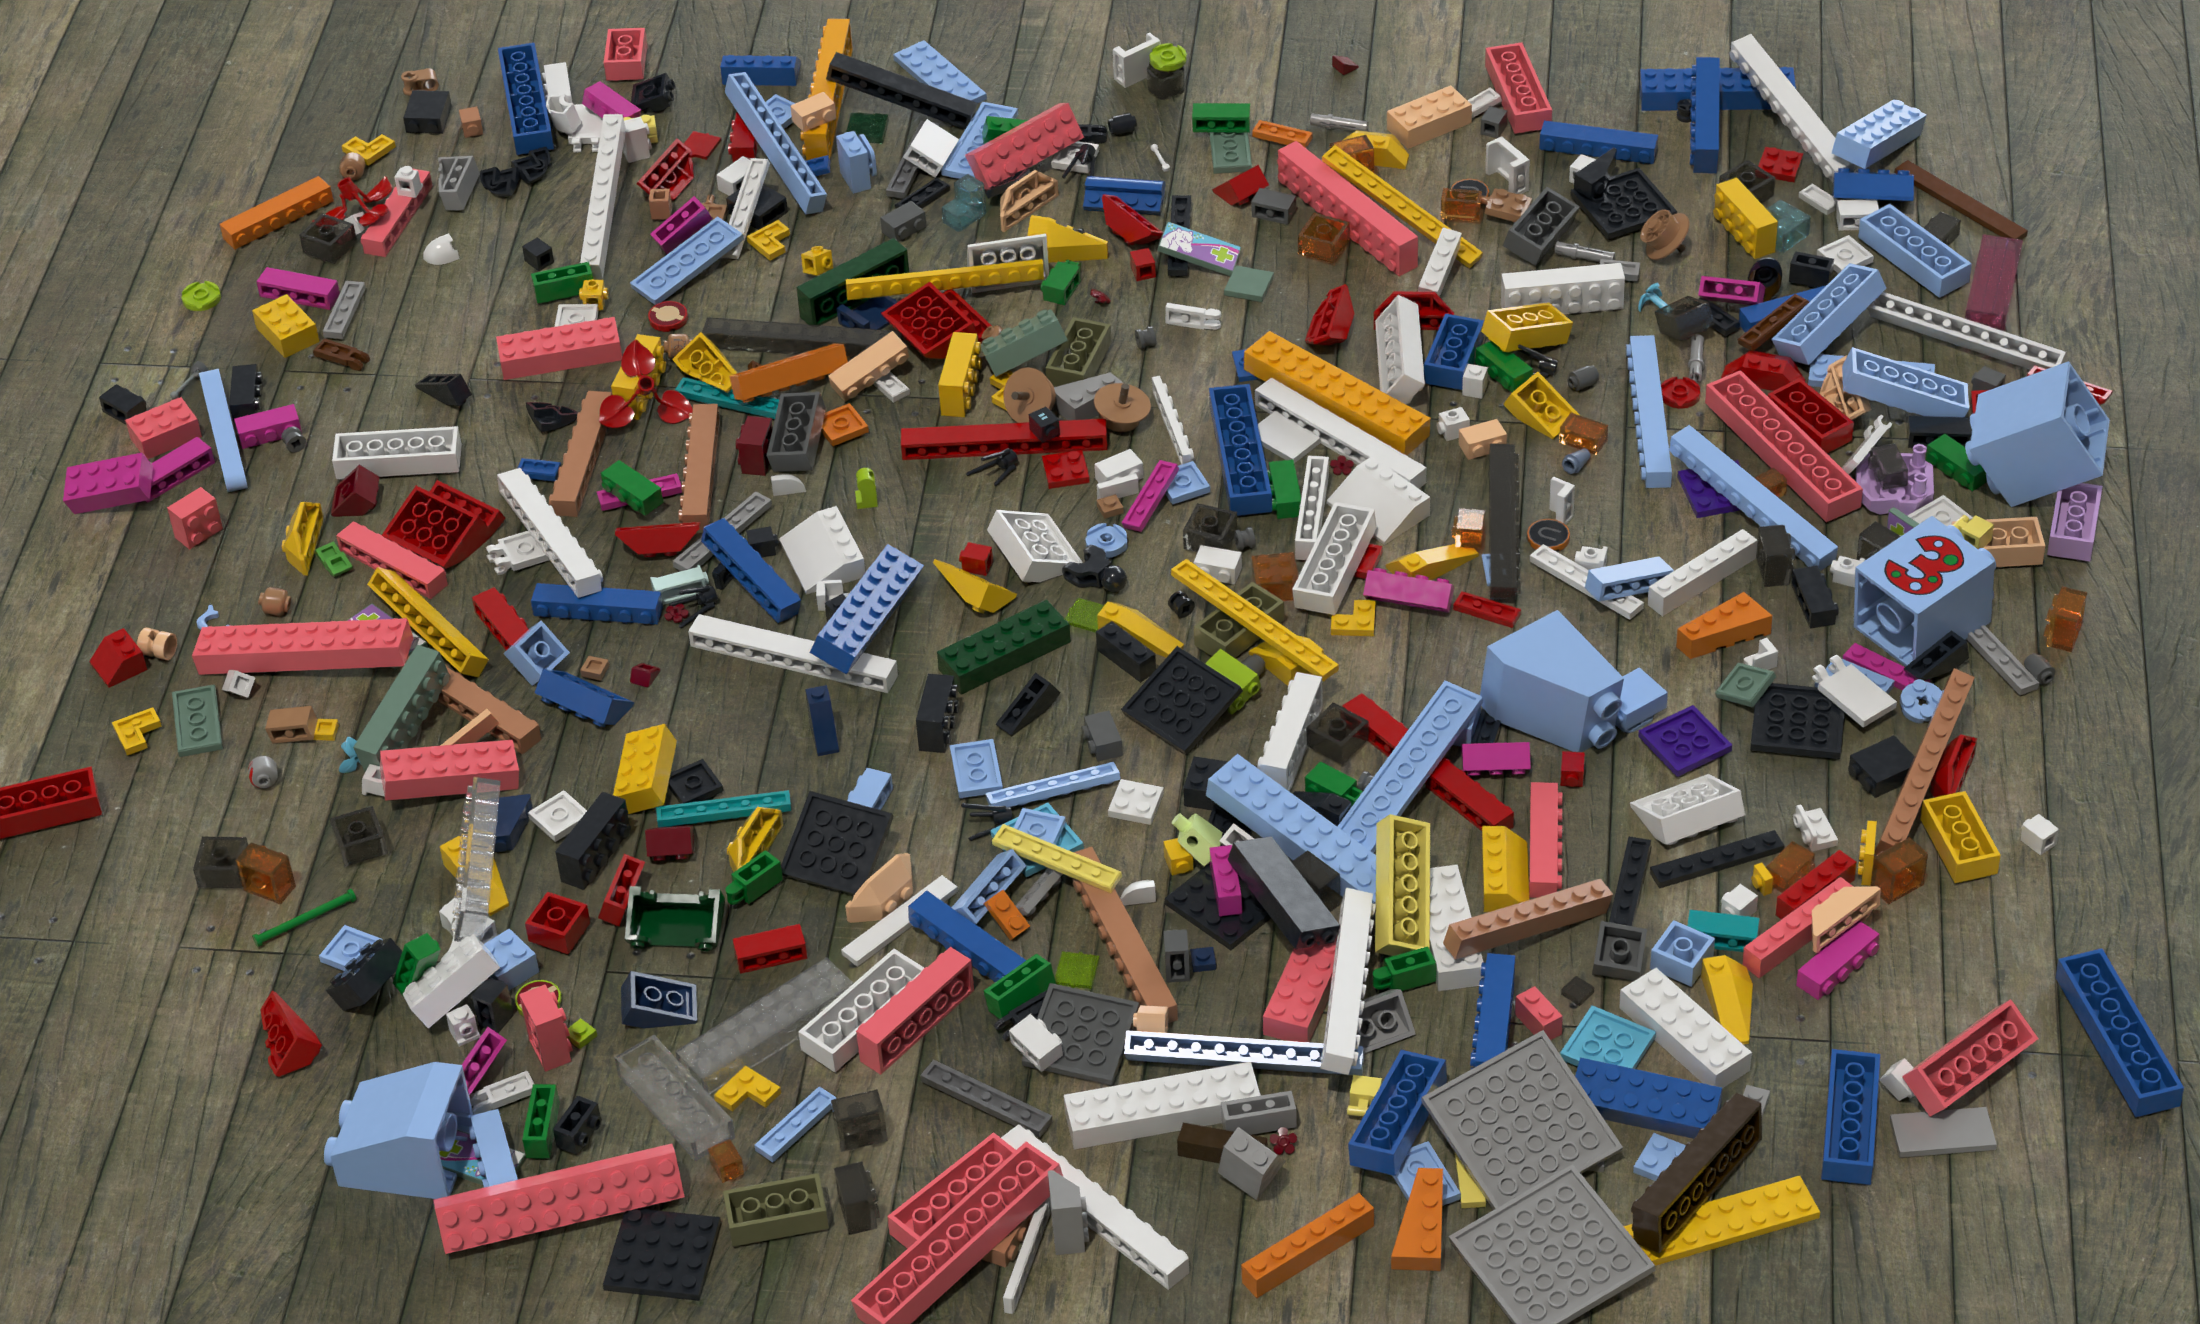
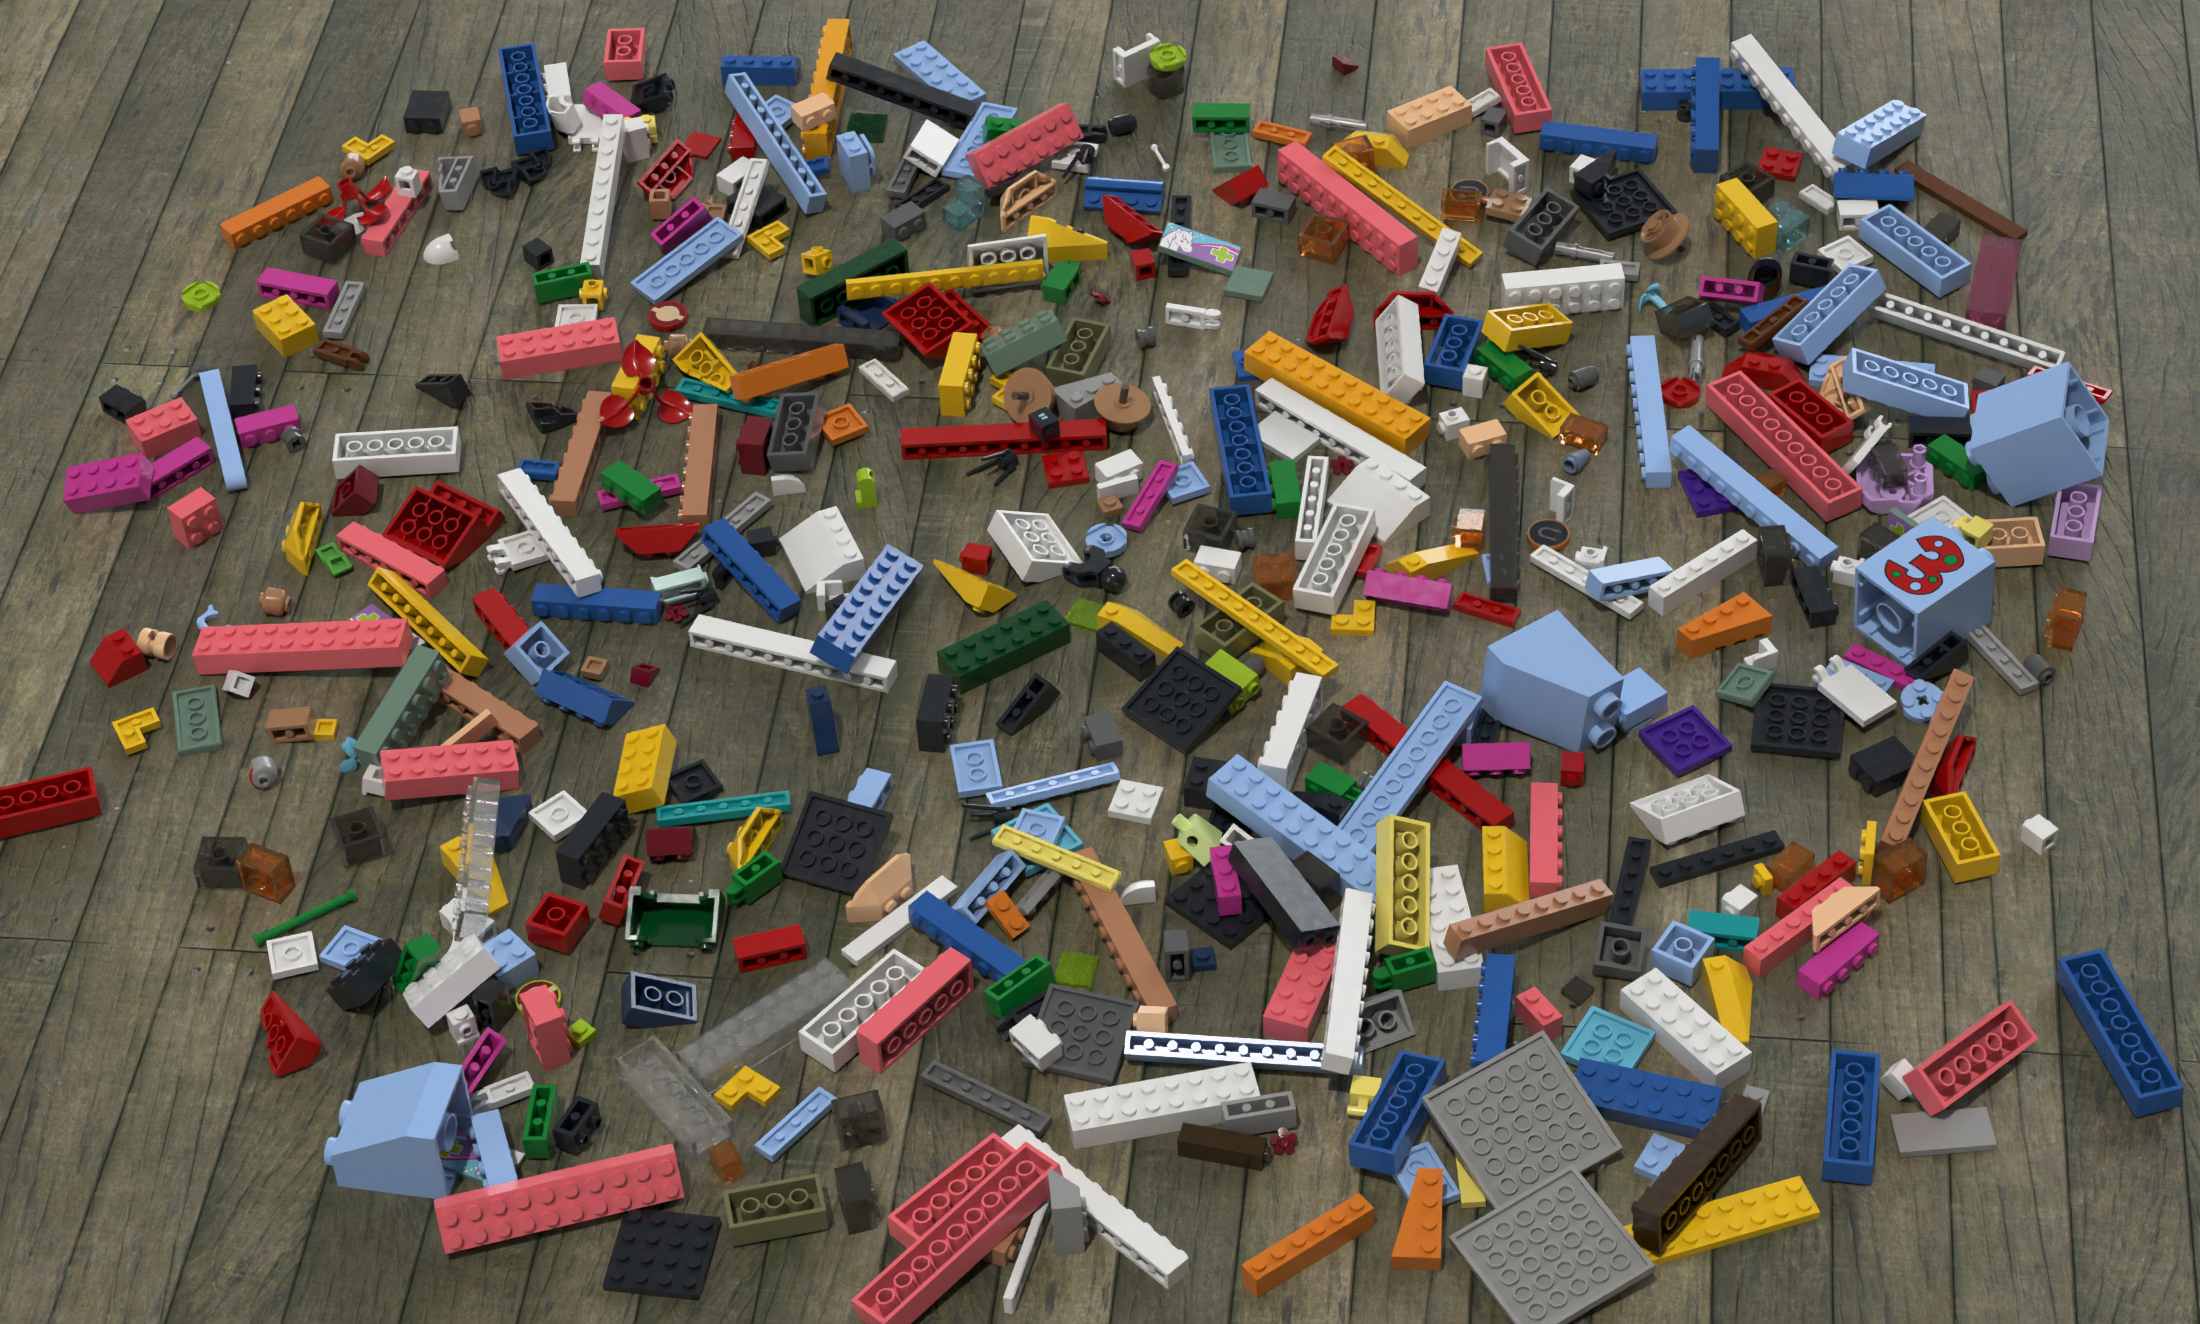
(292, 955): none -> white plate
(419, 80): medium nougat piece -> none
(868, 366): light nougat brick -> none
(1249, 1163): light grey slope -> none
(1815, 828): white bracket -> none

